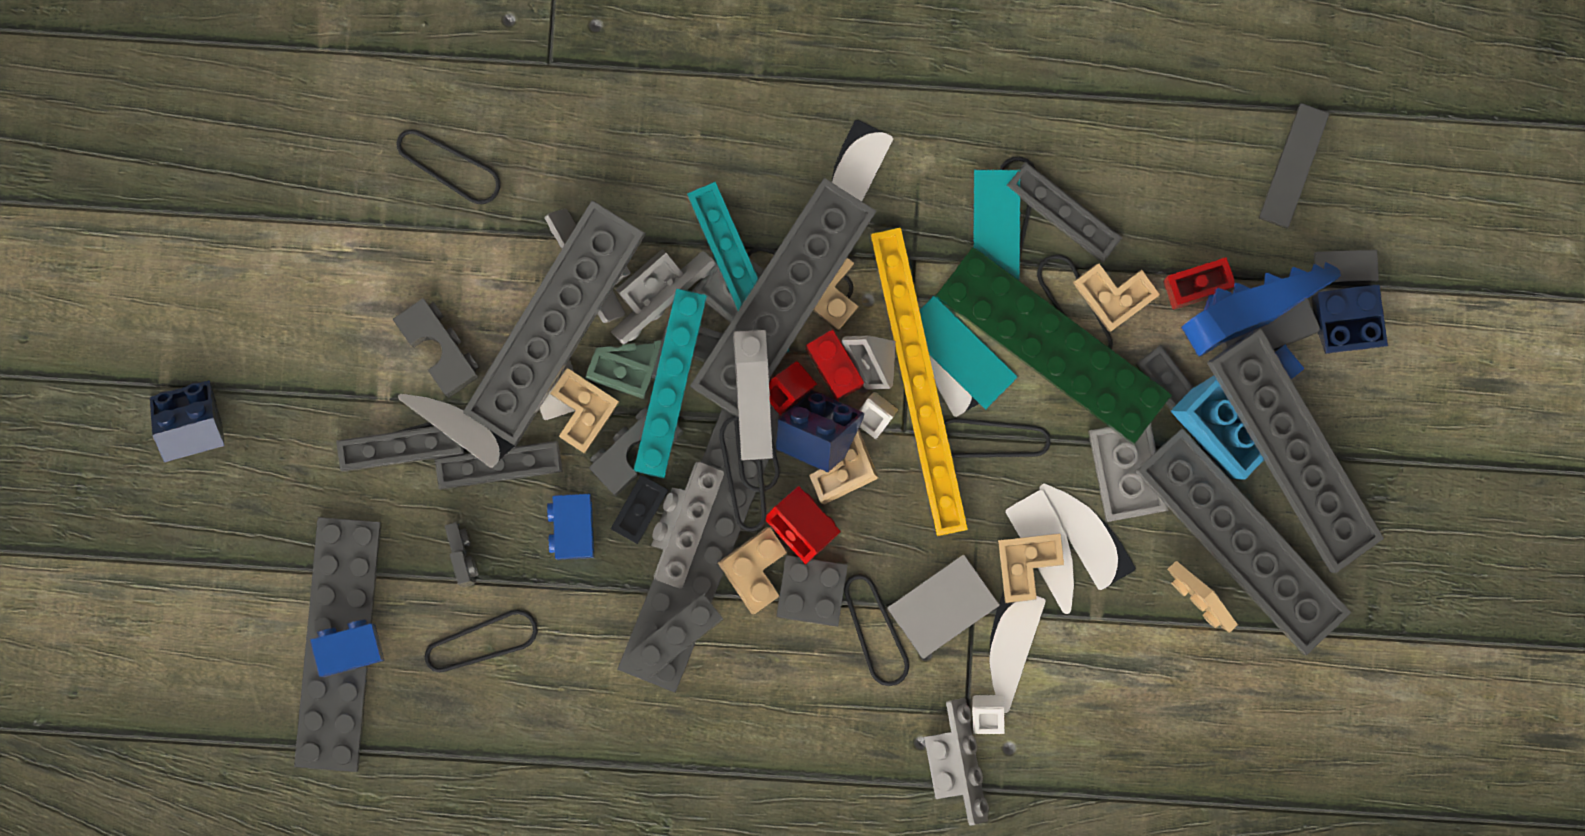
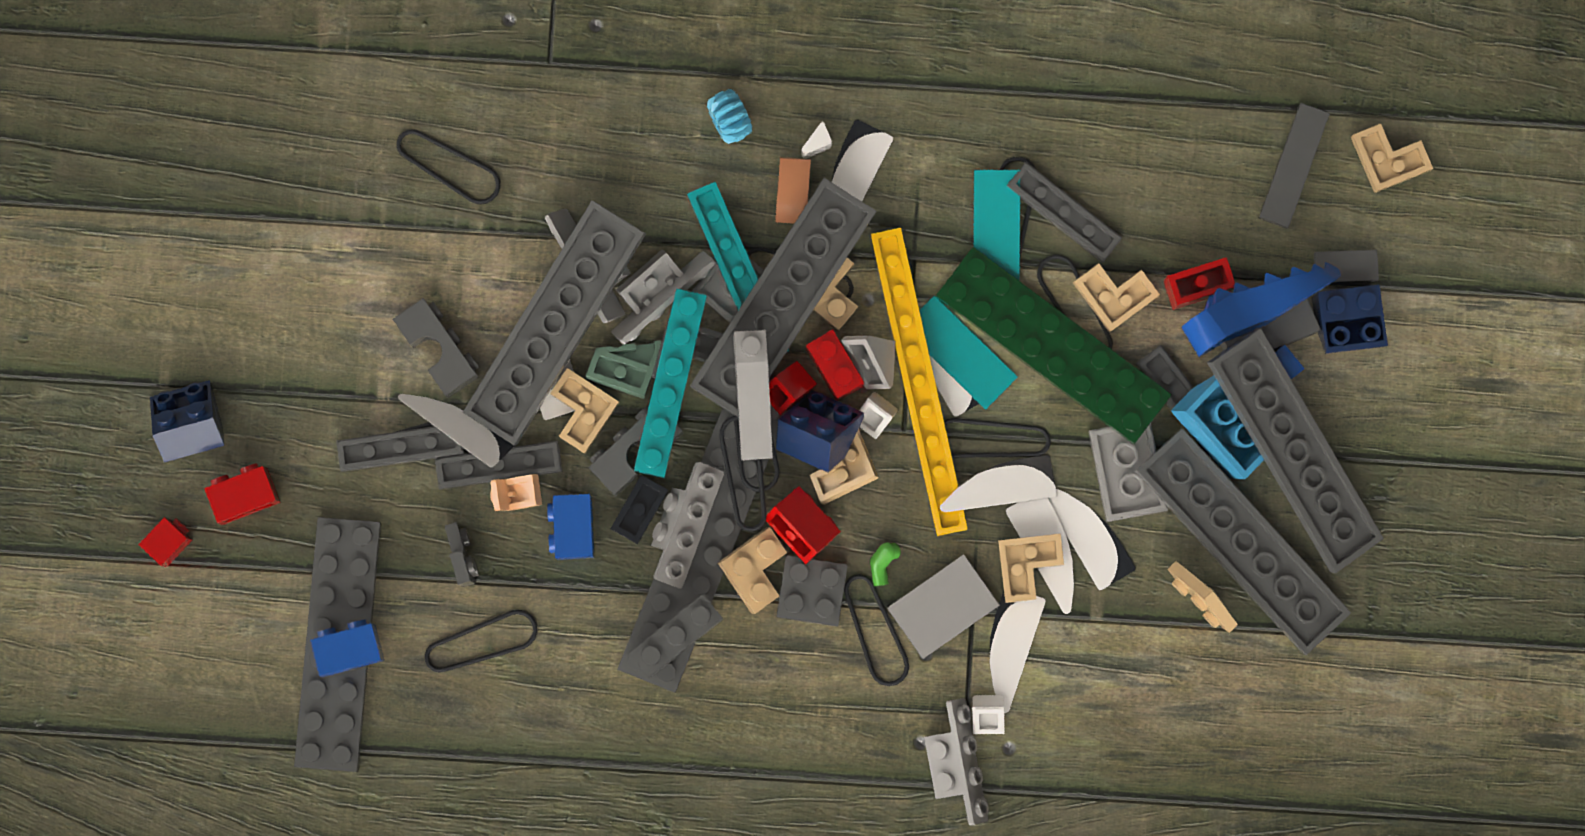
(166, 541): none -> red brick
(241, 494): none -> red brick
(516, 493): none -> light nougat bracket
(729, 116): none -> medium azure gear
(792, 188): none -> nougat slope
(818, 142): none -> white slope
(881, 559): none -> bright green arm
(1005, 484): none -> white sticker
(1387, 166): none -> tan plate

